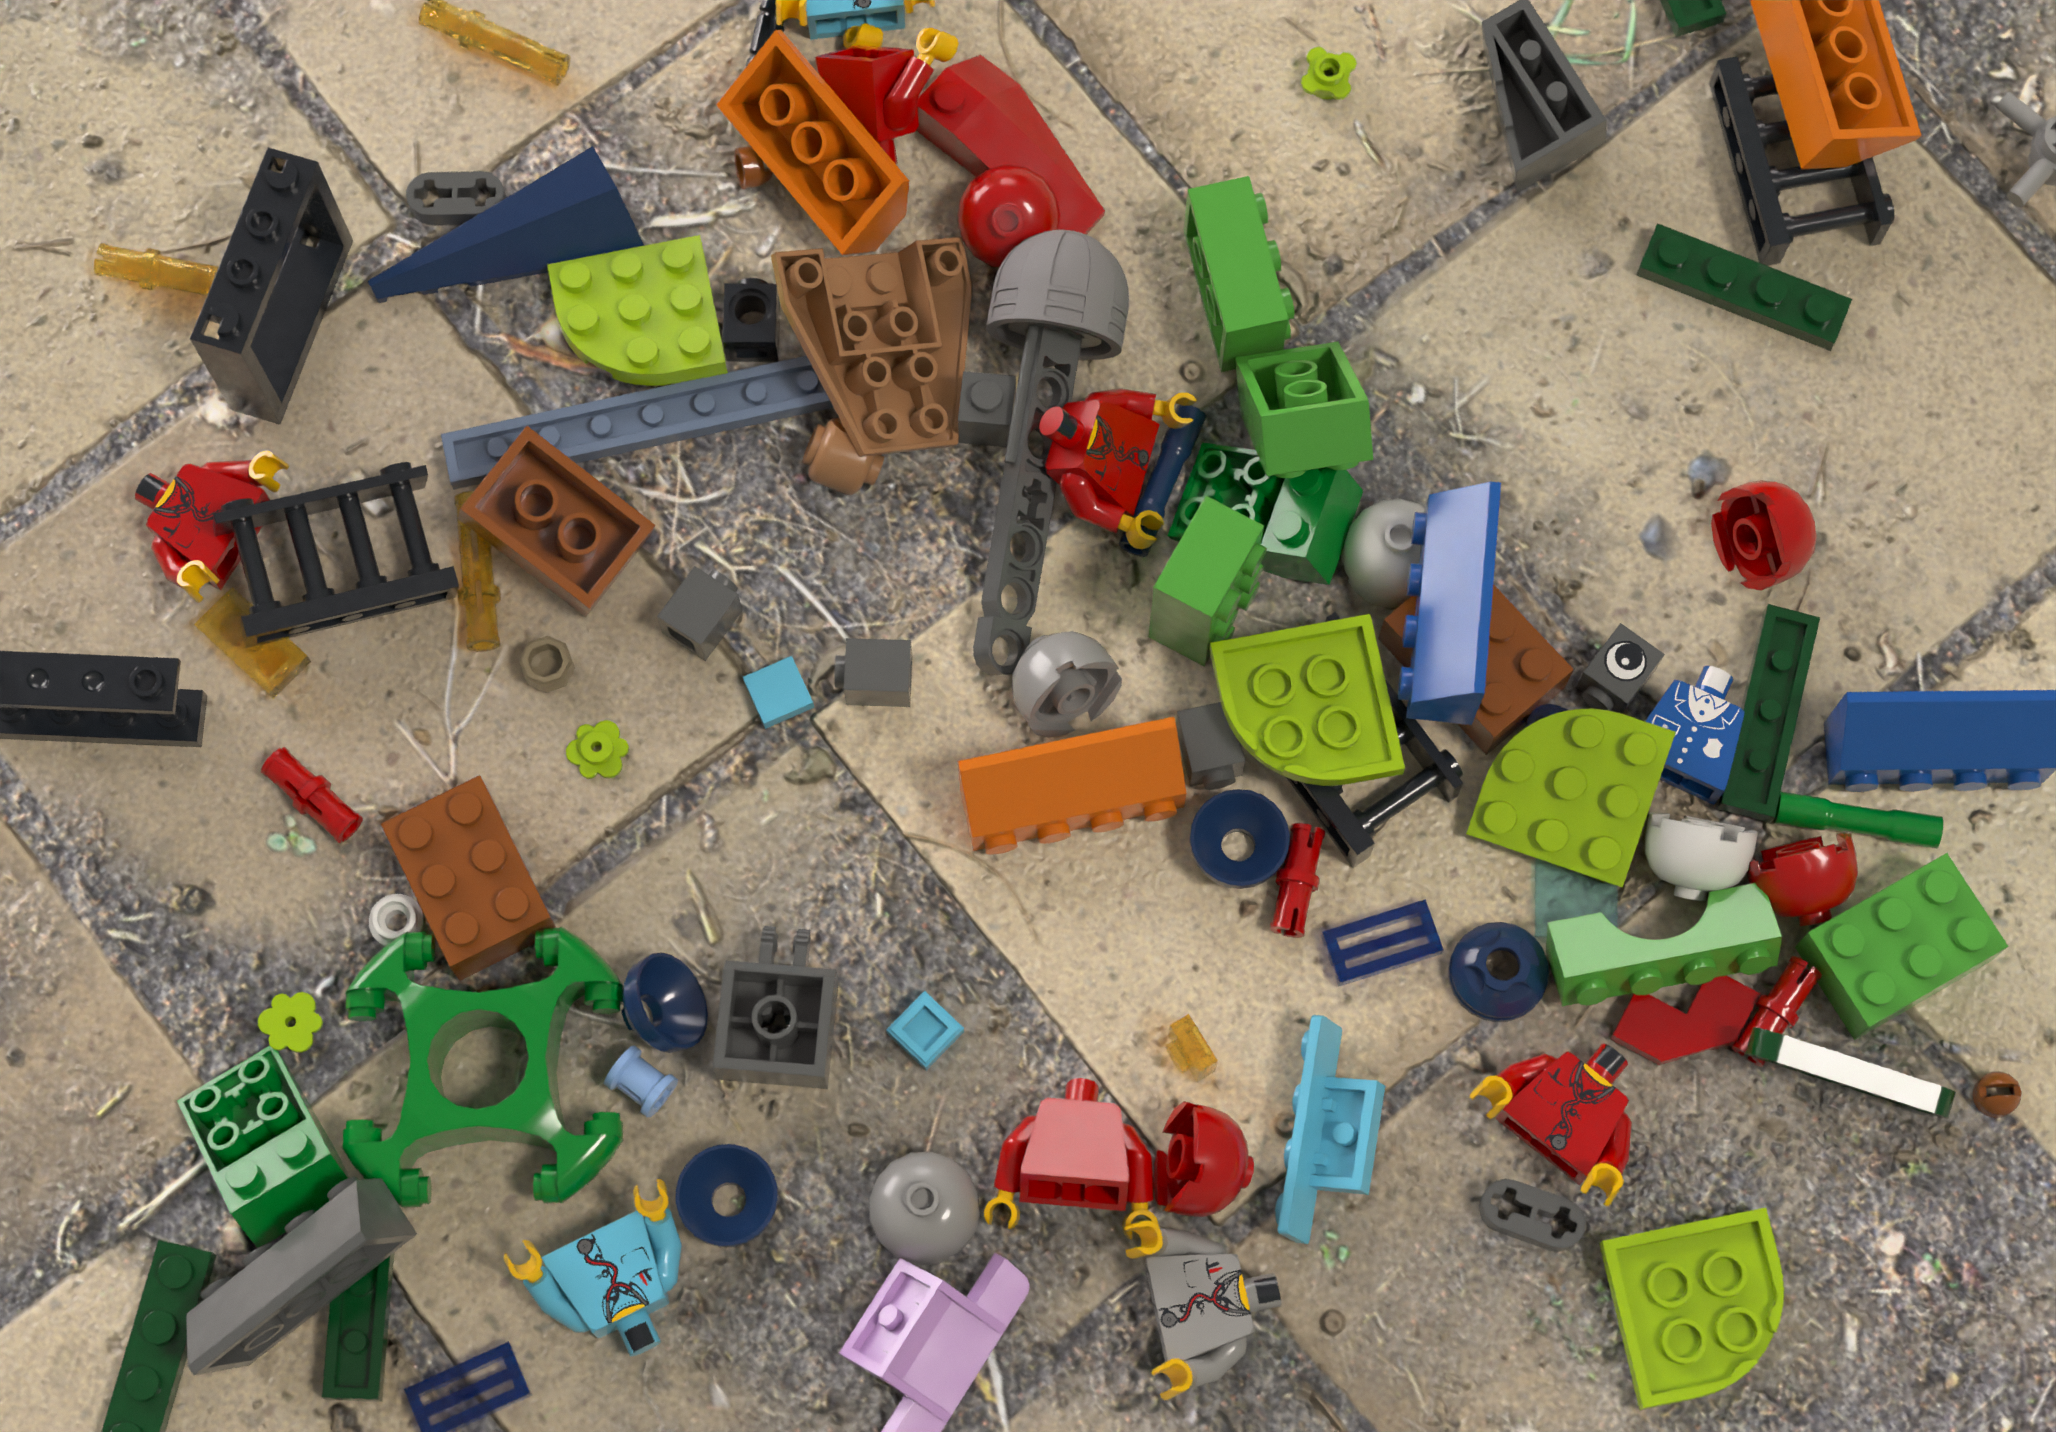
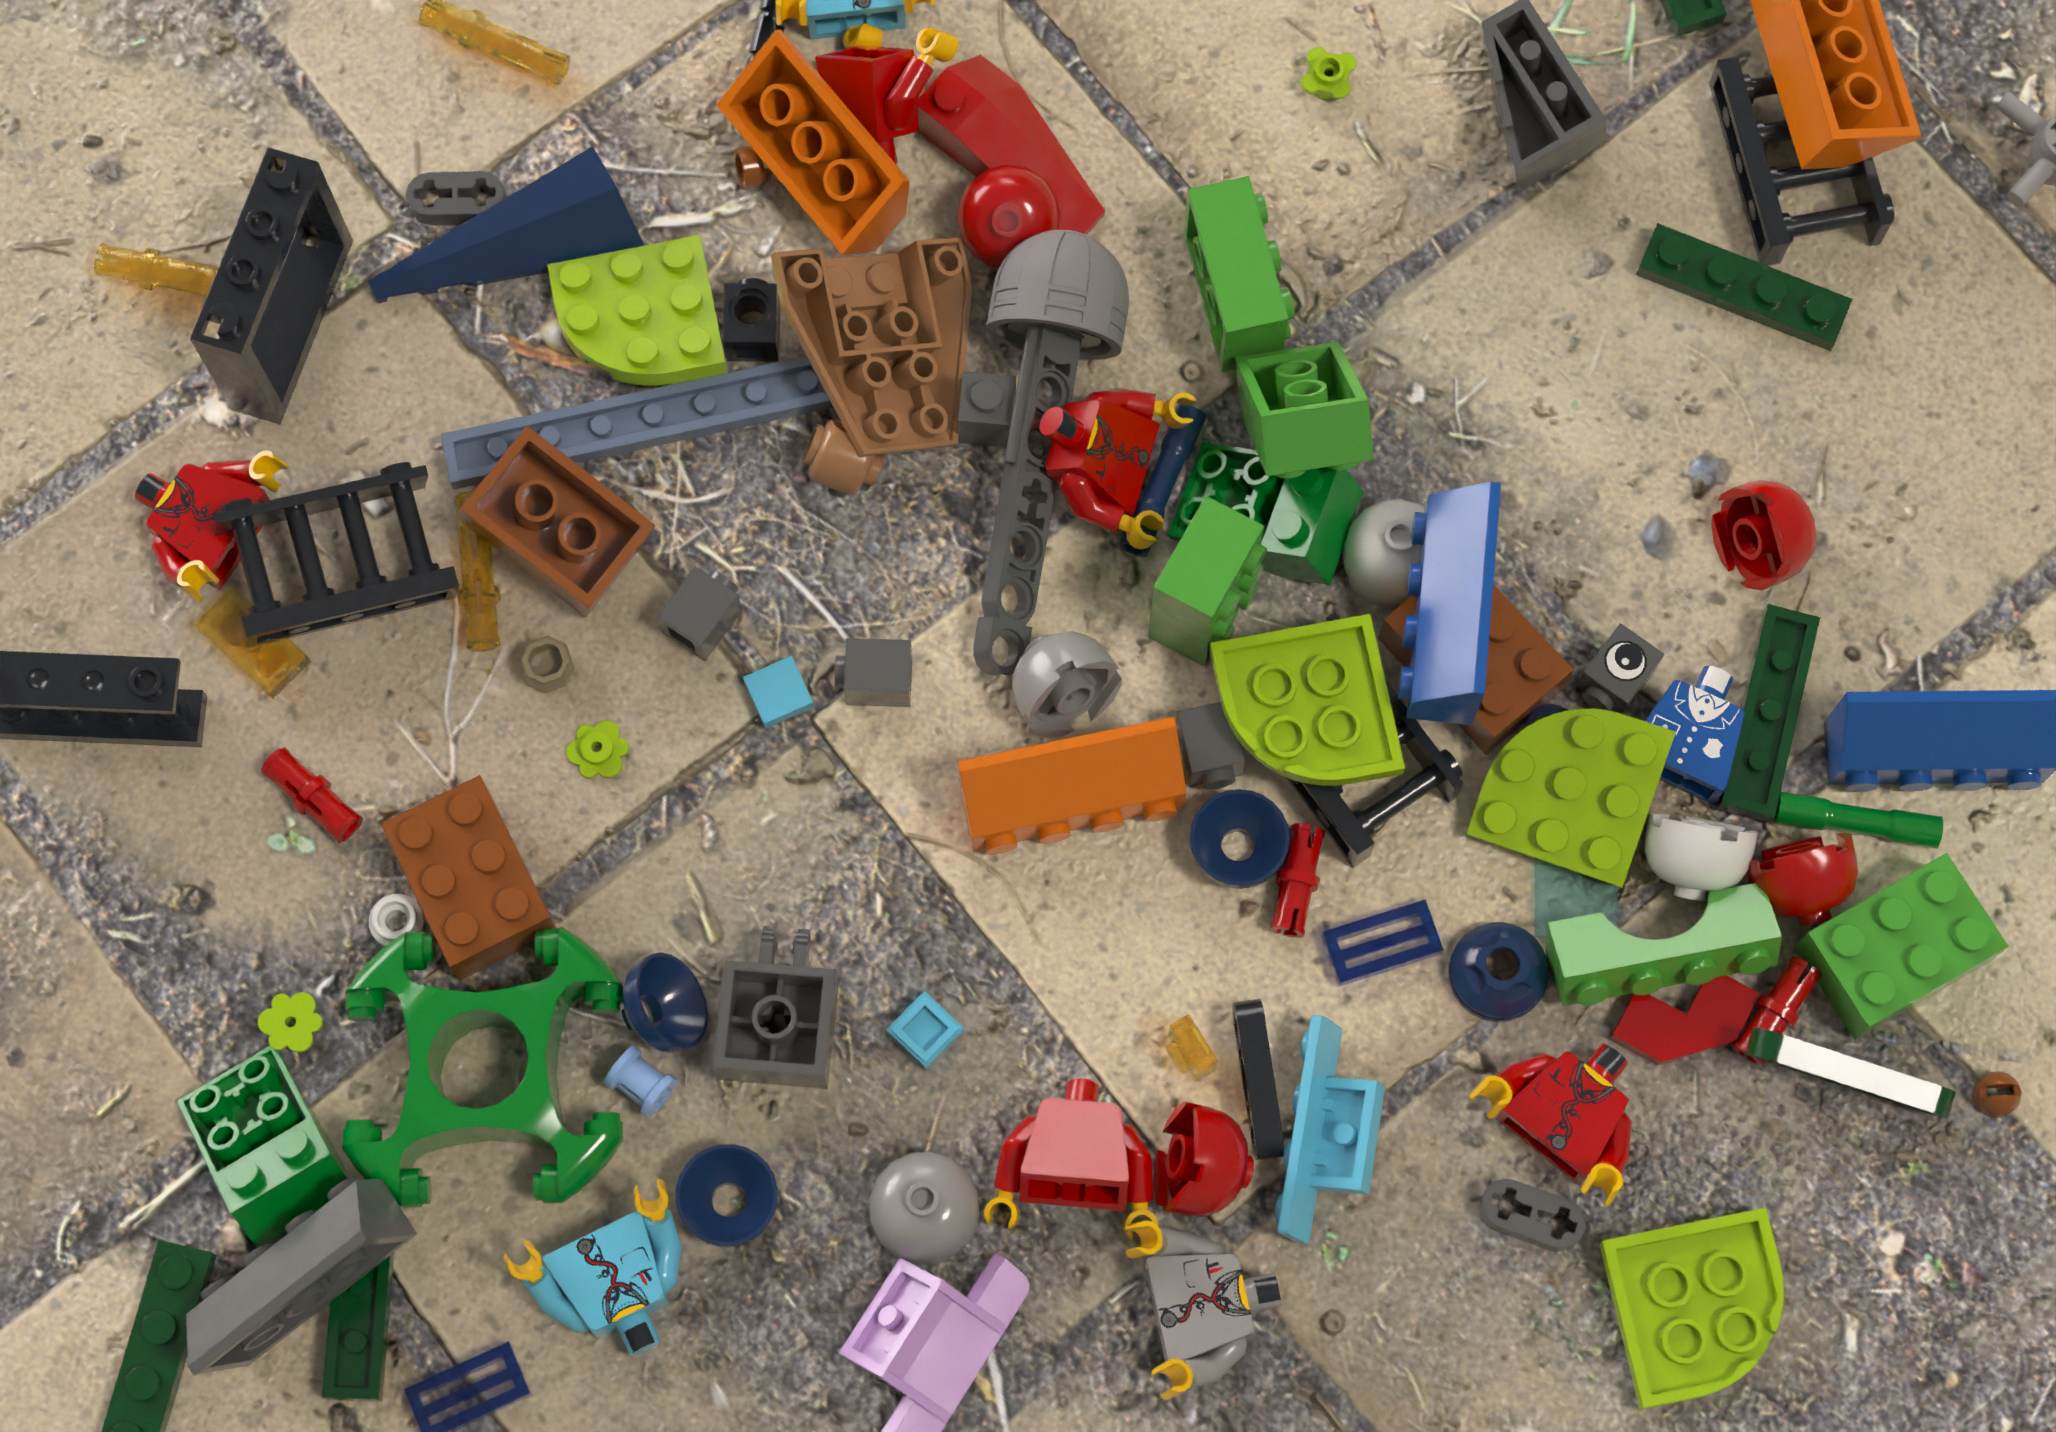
(1258, 1079): none -> black beam

